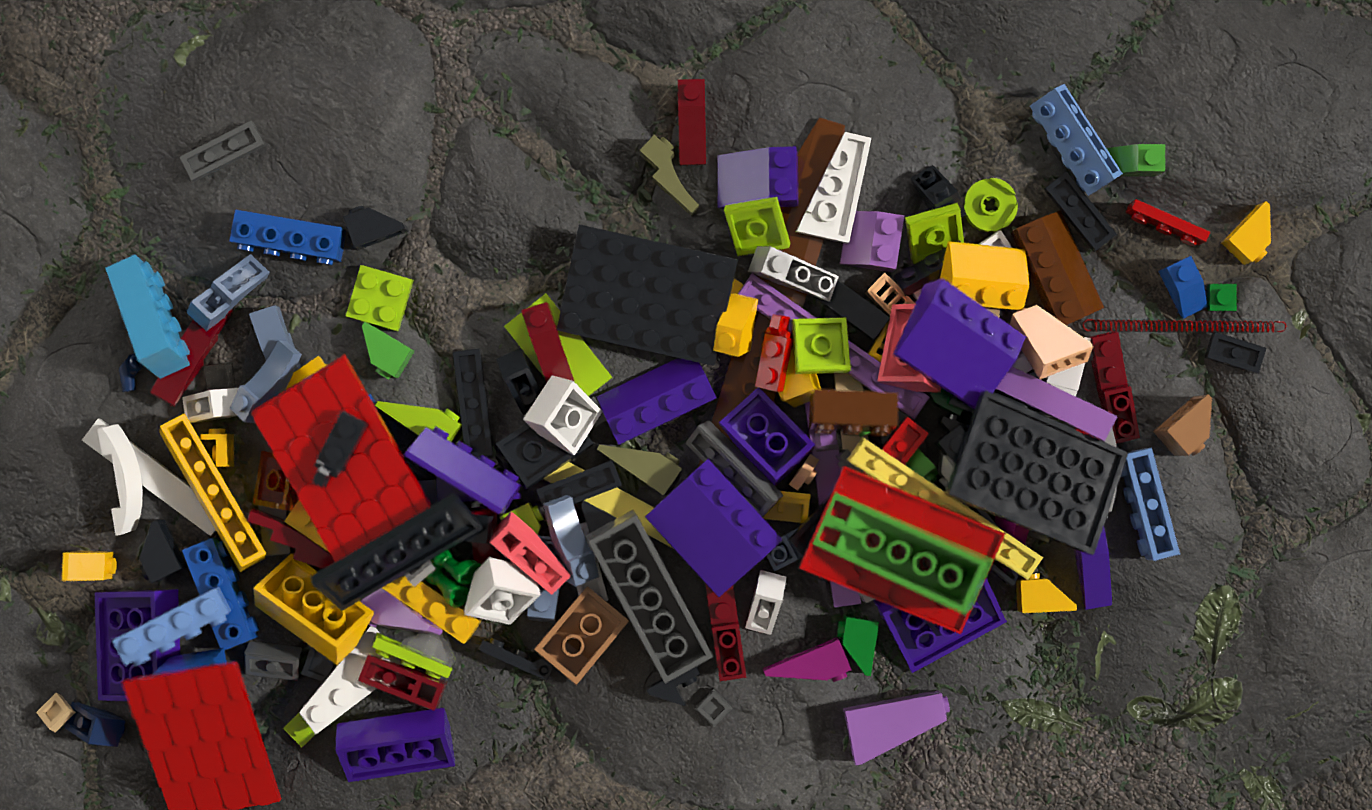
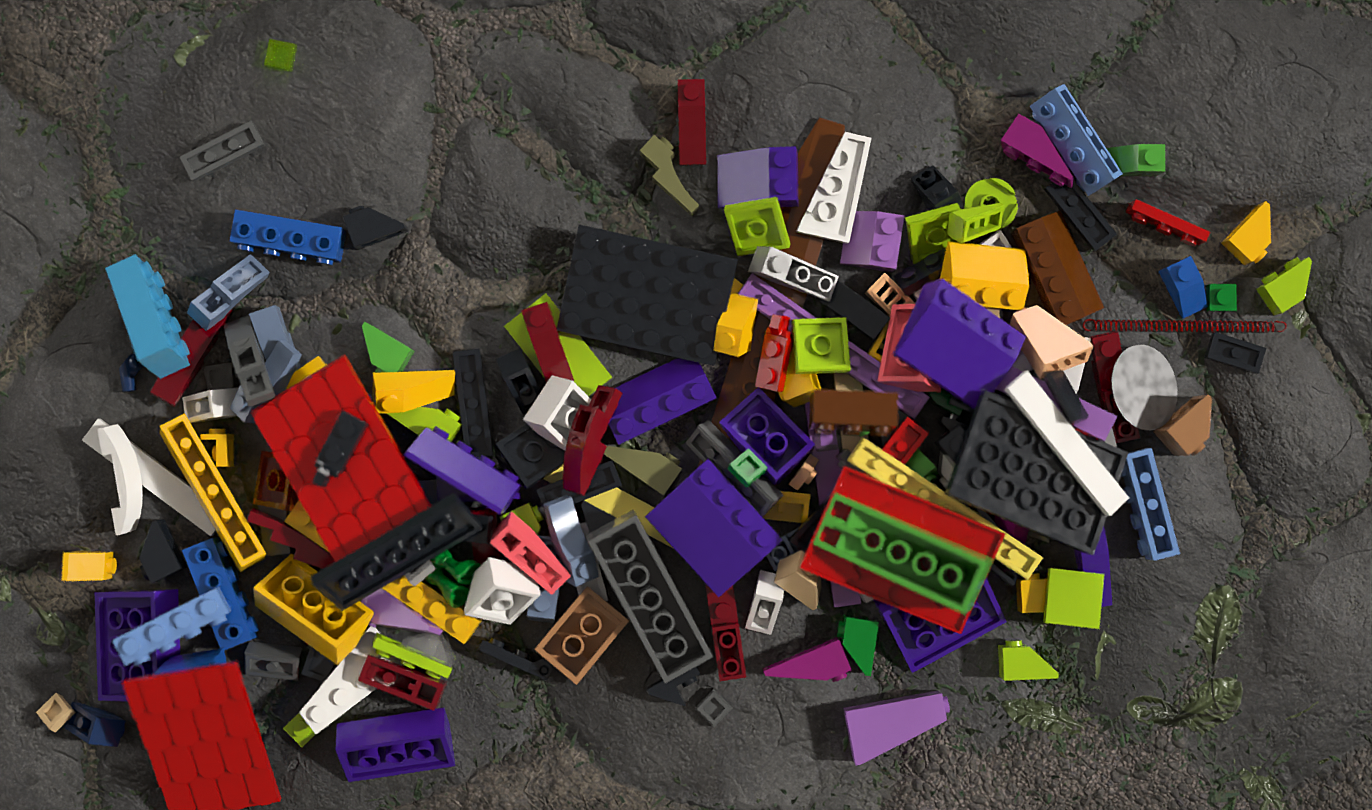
(248, 361): none -> dark grey slope
(280, 55): none -> clear neon green tile
(379, 298): lime plate -> none
(409, 390): none -> yellow slope
(583, 444): none -> dark red slope
(747, 468): none -> plate
(798, 582): none -> tan slope
(973, 222): none -> lime slope
(1022, 663): none -> lime slope
(1031, 144): none -> magenta slope
(1065, 397): none -> black slope
(1066, 443): none -> white tile
(1073, 598): none -> lime tile
(1144, 387): none -> sticker
(1288, 287): none -> lime slope

